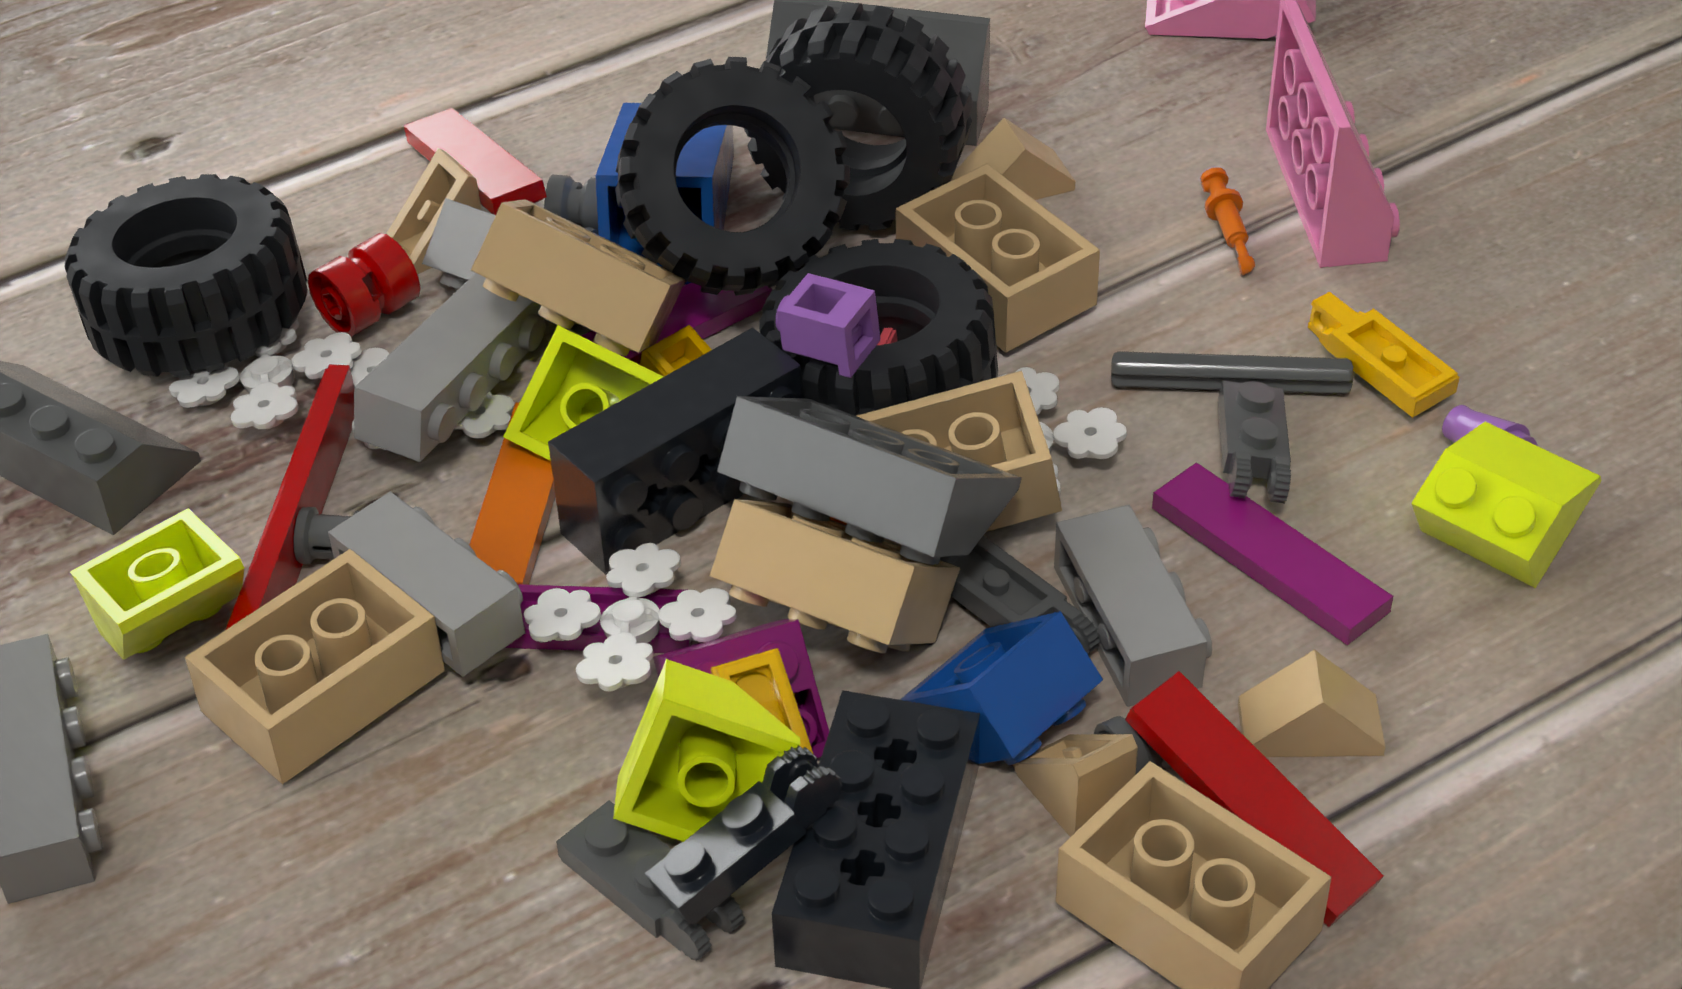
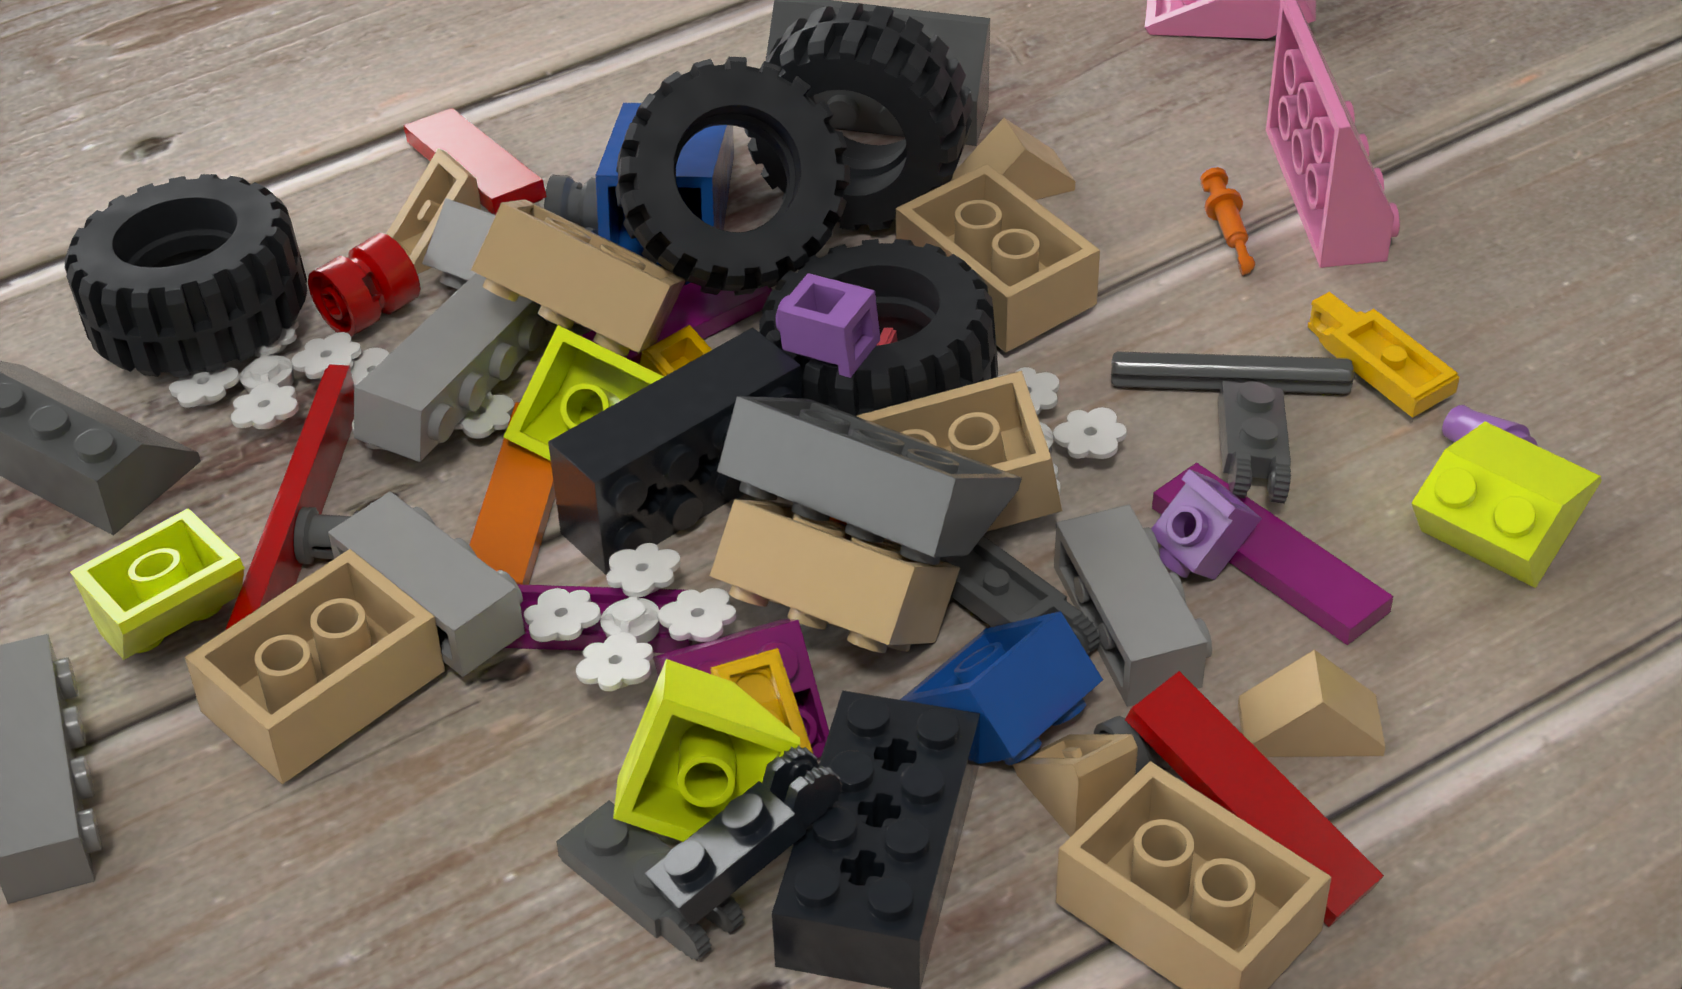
(1220, 525): none -> medium lavender brick

